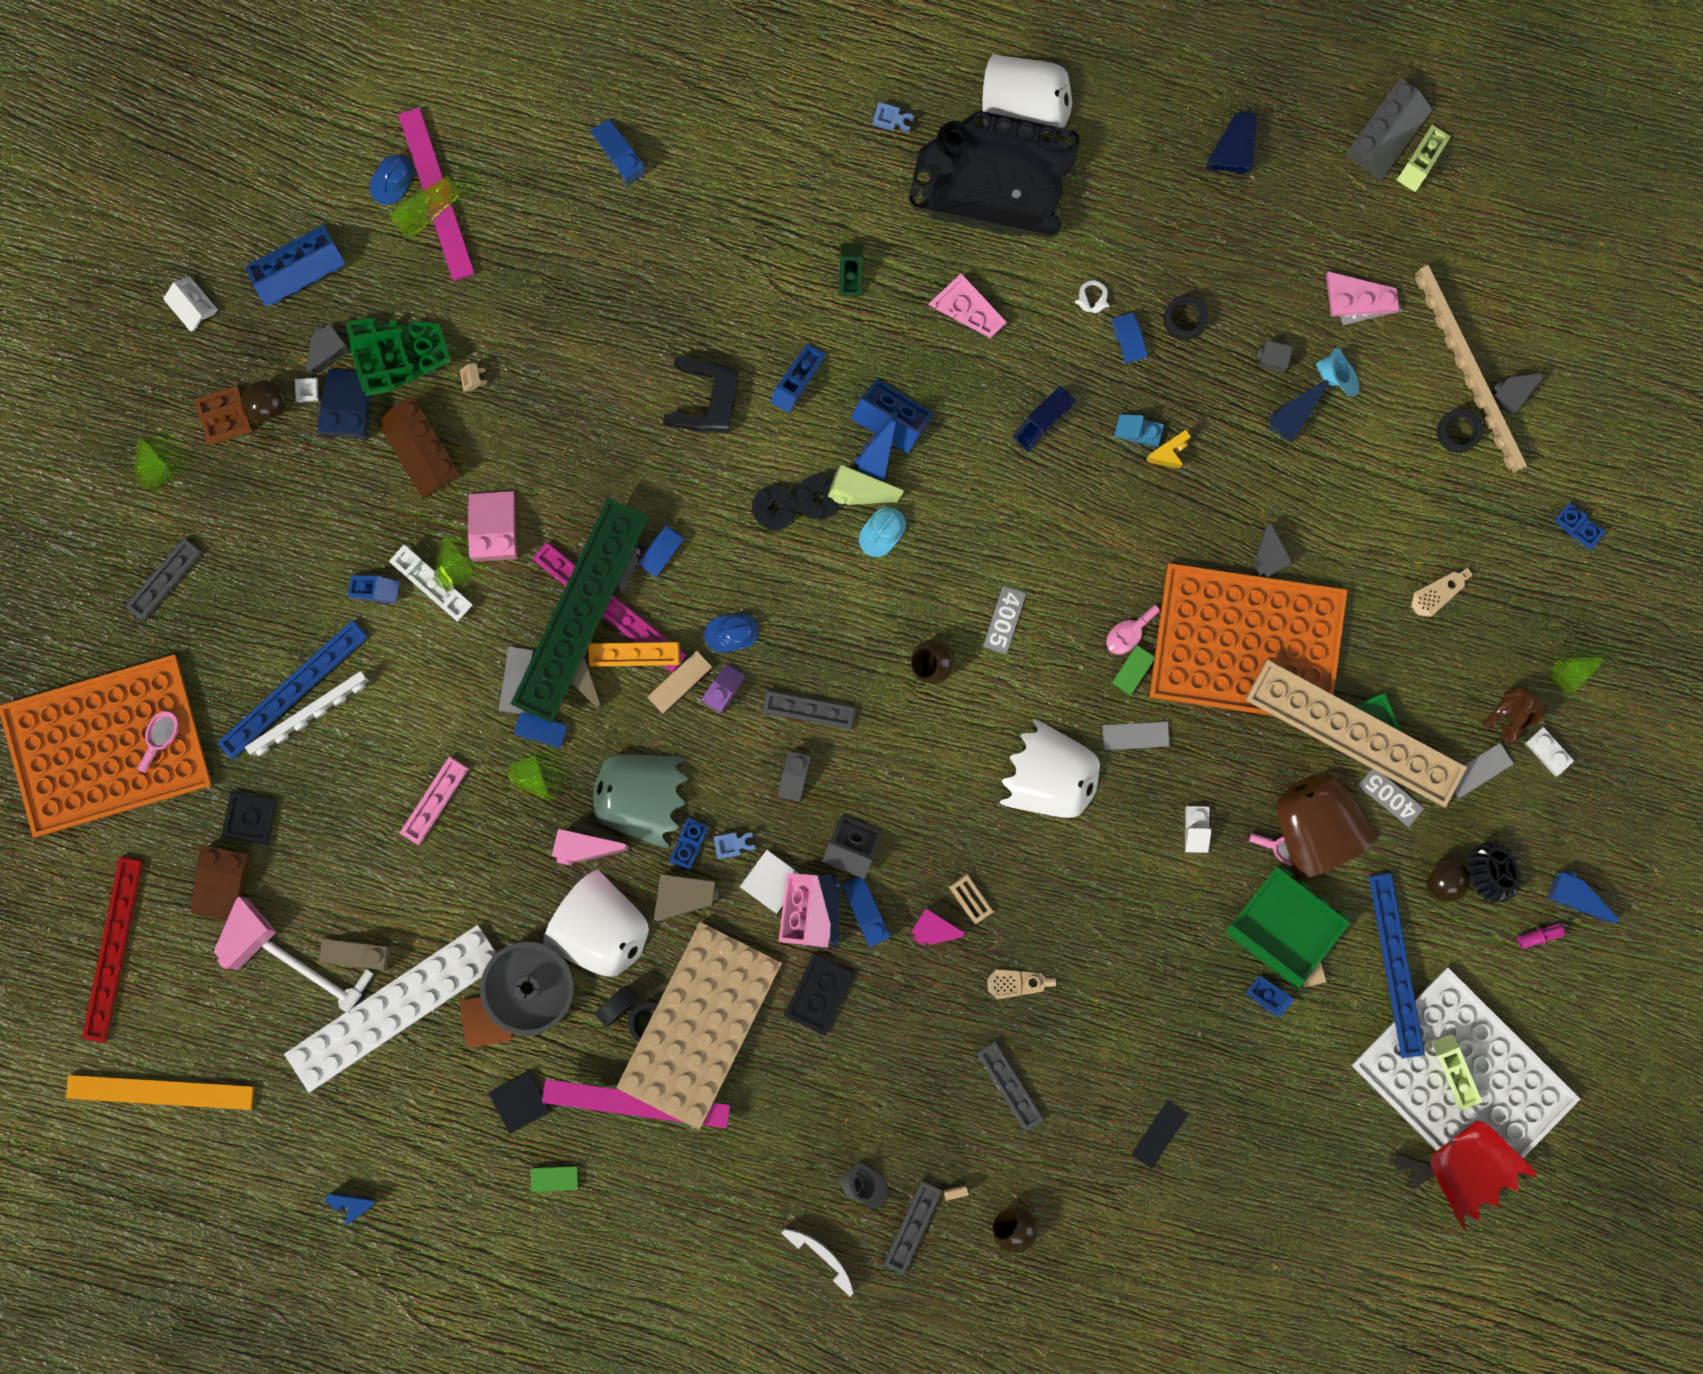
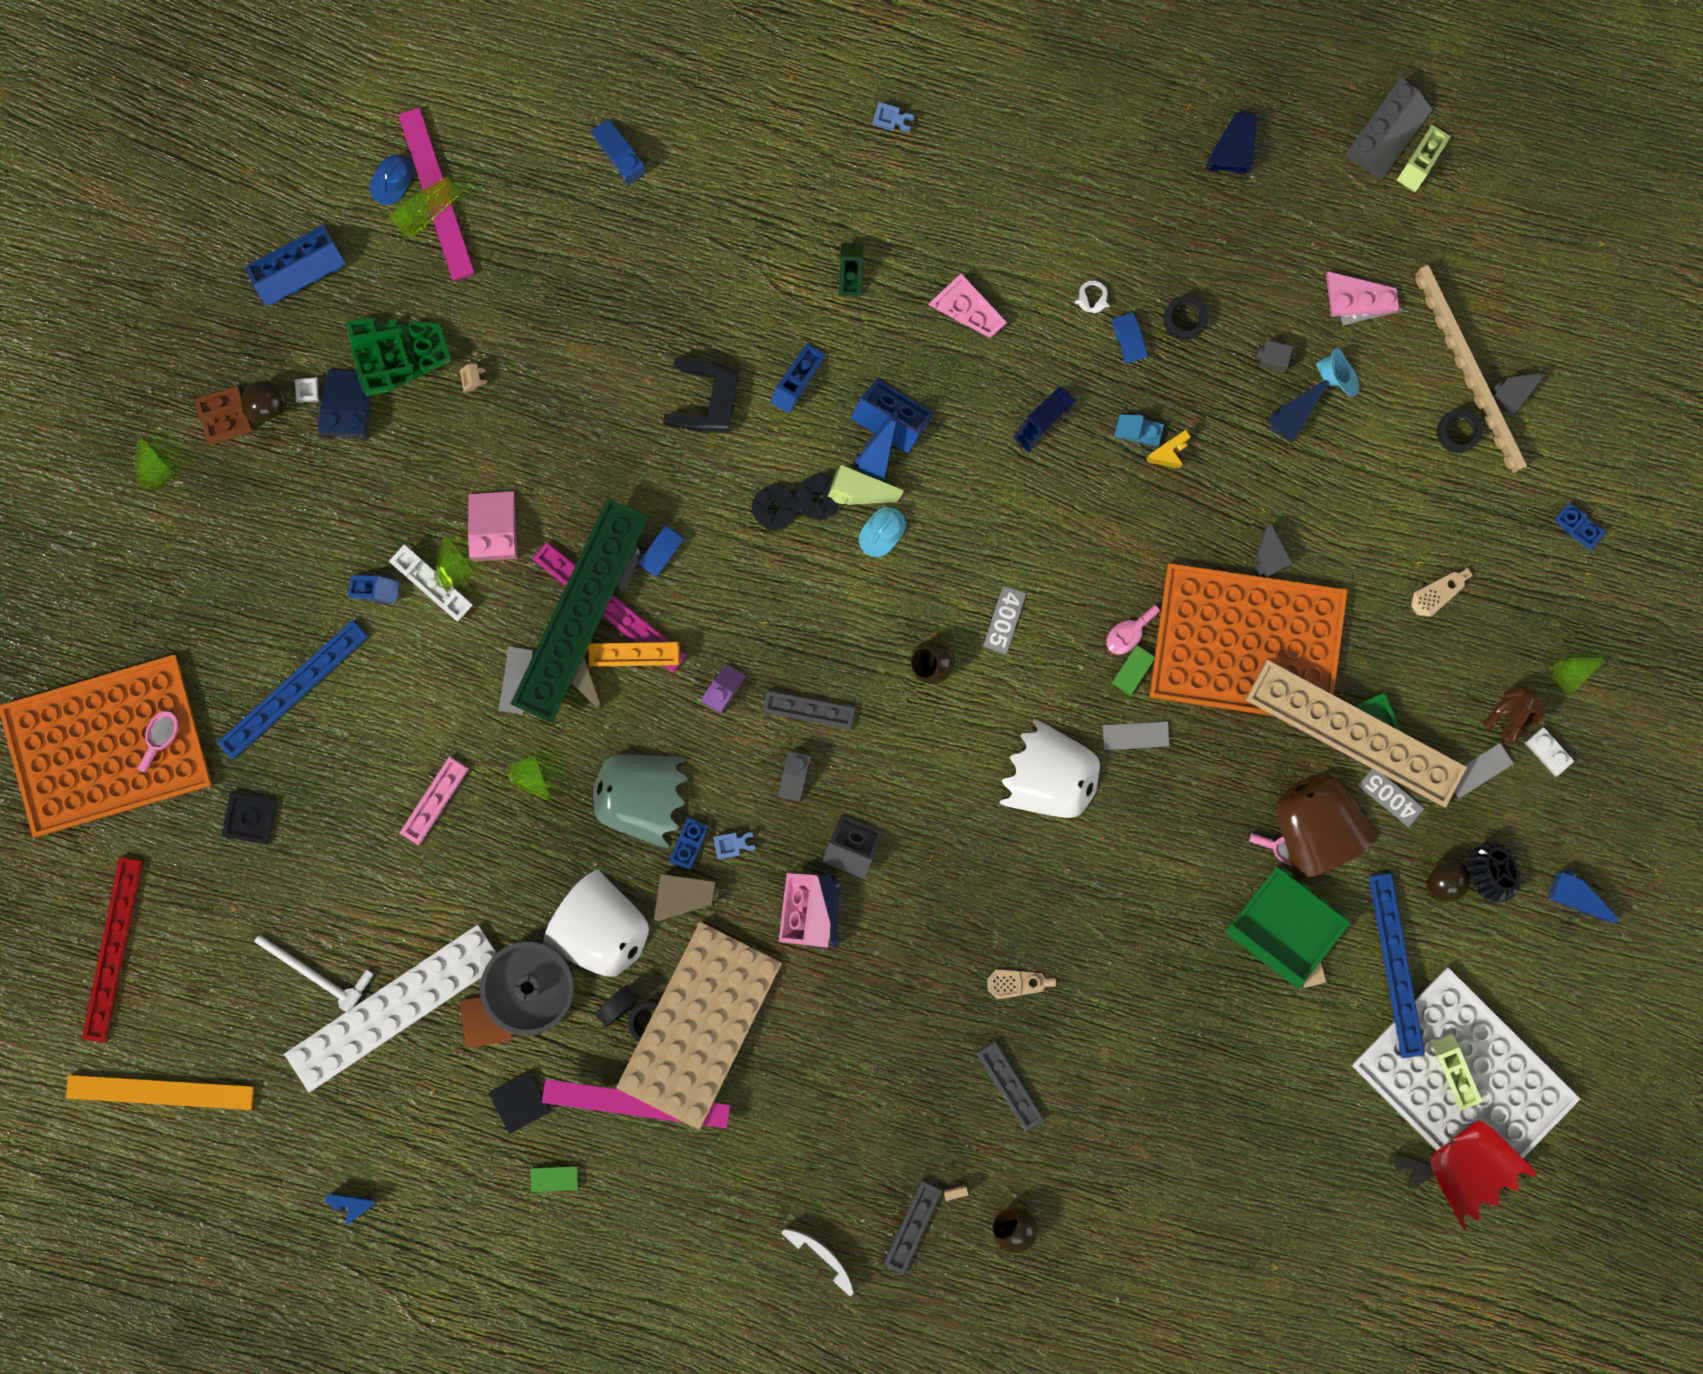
(163, 579): dark grey tile -> none
(189, 302): white panel -> none
(218, 881): reddish brown slope -> none
(242, 935): bright pink slope -> none
(300, 719): white plate -> none
(324, 349): dark grey slope -> none
(355, 954): dark tan slope -> none
(418, 447): reddish brown slope -> none
(539, 730): blue slope -> none
(576, 847): bright pink slope -> none
(679, 682): tan tile -> none
(731, 632): blue piece -> none
(768, 881): white tile -> none
(819, 994): black tile -> none
(864, 1186): dark grey piece -> none
(865, 911): blue slope -> none
(934, 929): dark pink slope -> none
(981, 915): tan tile -> none
(995, 176): black piece -> none
(1026, 92): white piece -> none
(1159, 1134): black sticker -> none
(1197, 829): white slope -> none
(1269, 996): blue slope -> none
(1540, 936): dark pink axle -> none

